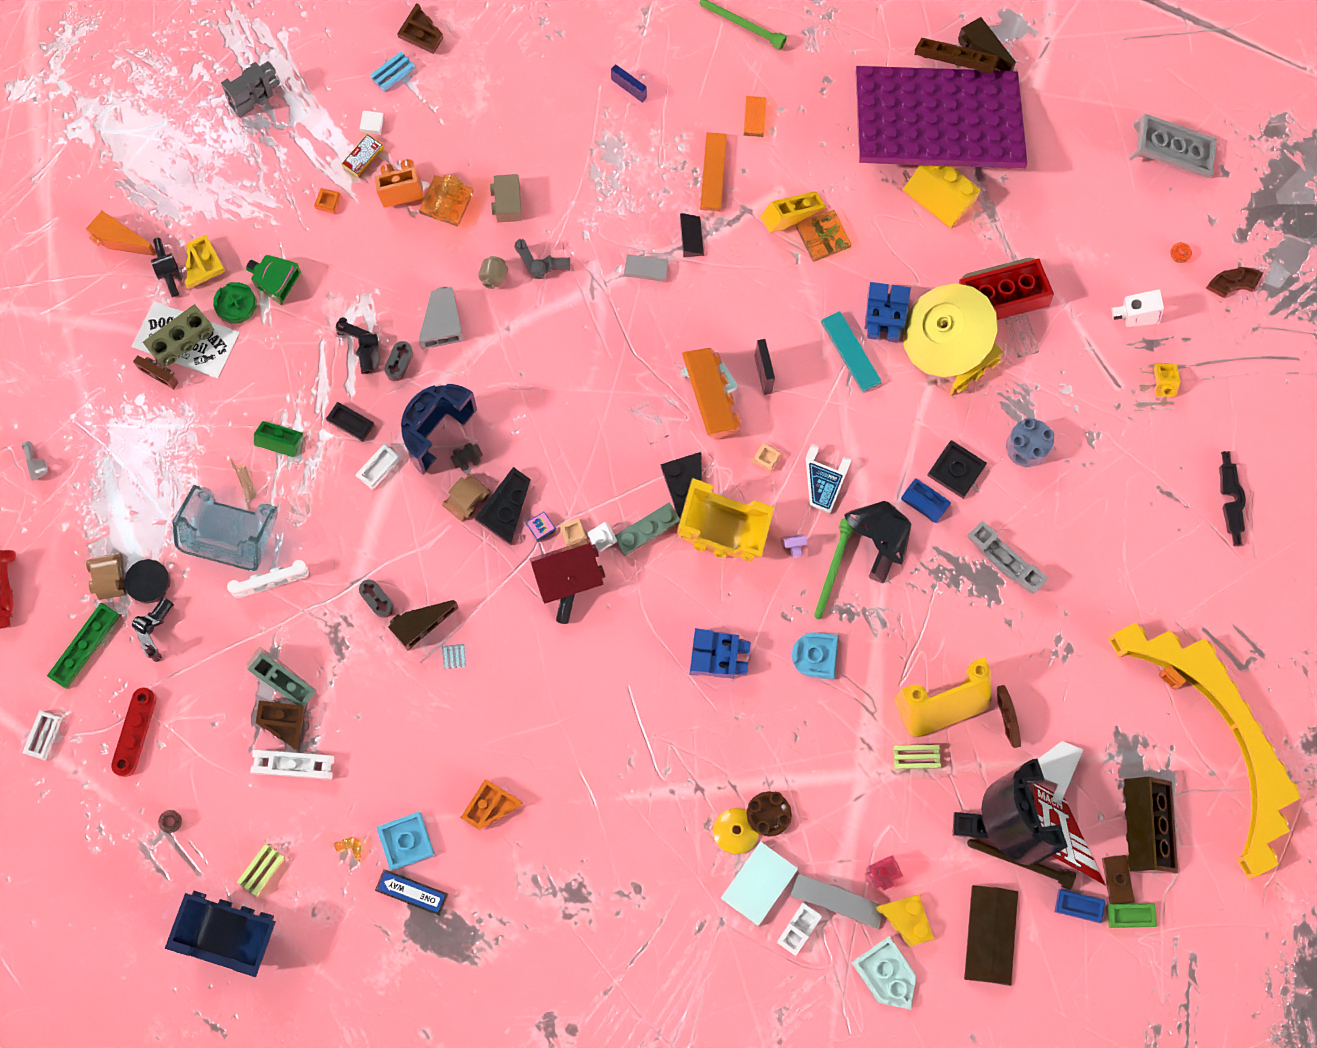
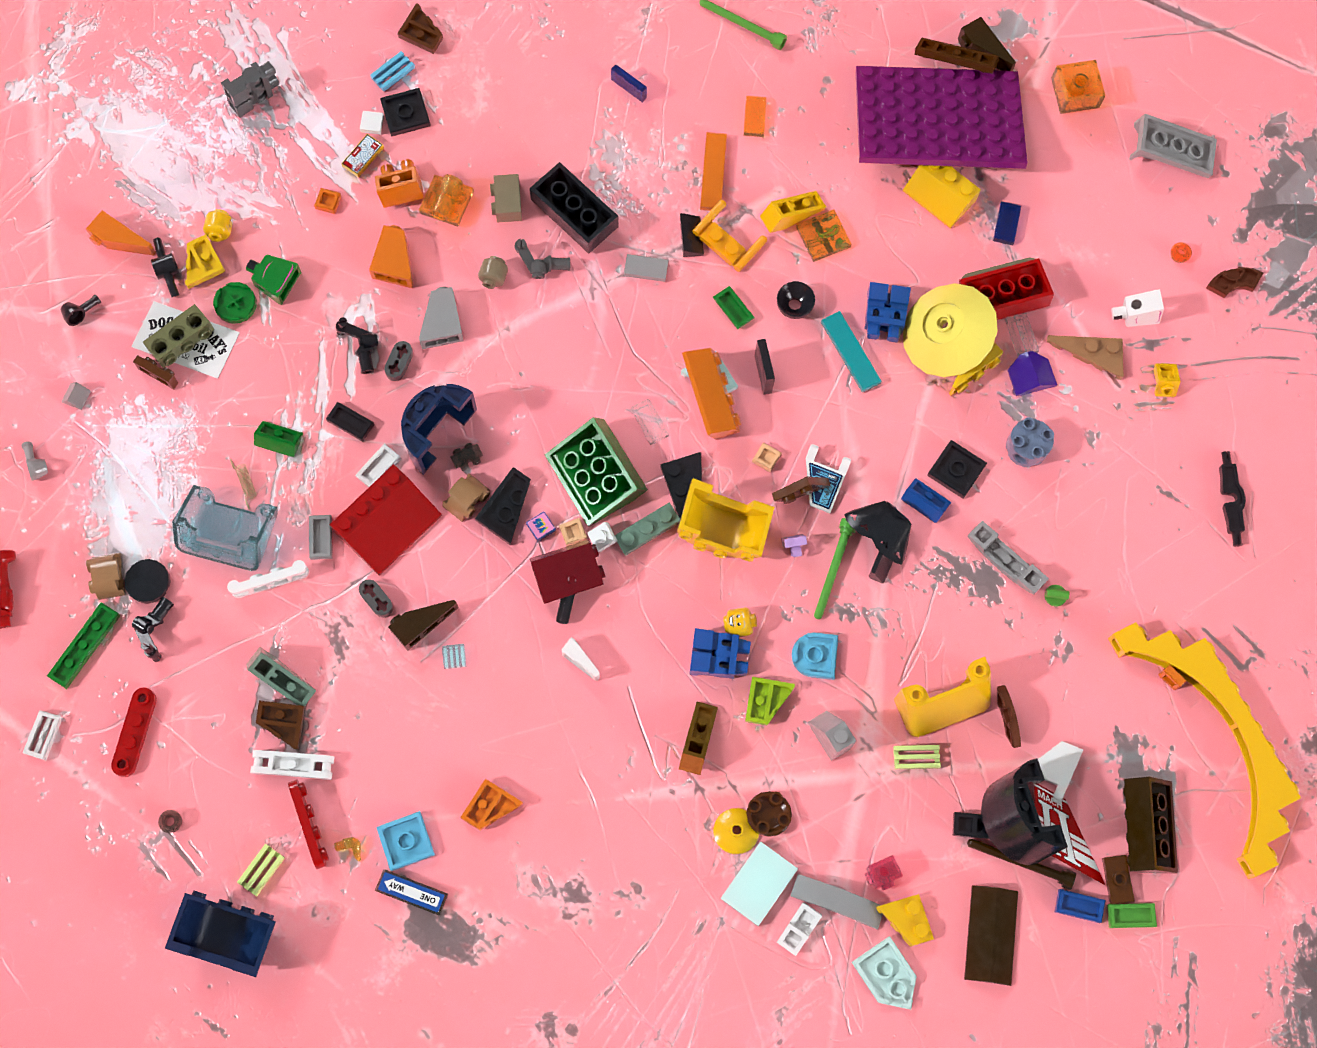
(74, 314): none -> black bar
(76, 395): none -> light grey slope
(217, 225): none -> yellow head
(311, 832): none -> red plate
(320, 537): none -> light grey tile
(385, 519): none -> red slope
(391, 258): none -> orange slope
(405, 112): none -> black tile
(574, 207): none -> black brick
(578, 657): none -> white slope
(595, 471): none -> green slope
(698, 738): none -> pearl gold slope
(723, 243): none -> light orange plate
(733, 307): none -> green tile
(740, 622): none -> yellow head
(765, 699): none -> lime wing
(795, 291): none -> black piece
(800, 488): none -> reddish brown wing
(832, 734): none -> light grey slope
(1007, 223): none -> clear blue tile
(1031, 373): none -> dark purple slope
(1056, 595): none -> bright green plate
(1078, 86): none -> brick
(1100, 352): none -> medium nougat wing

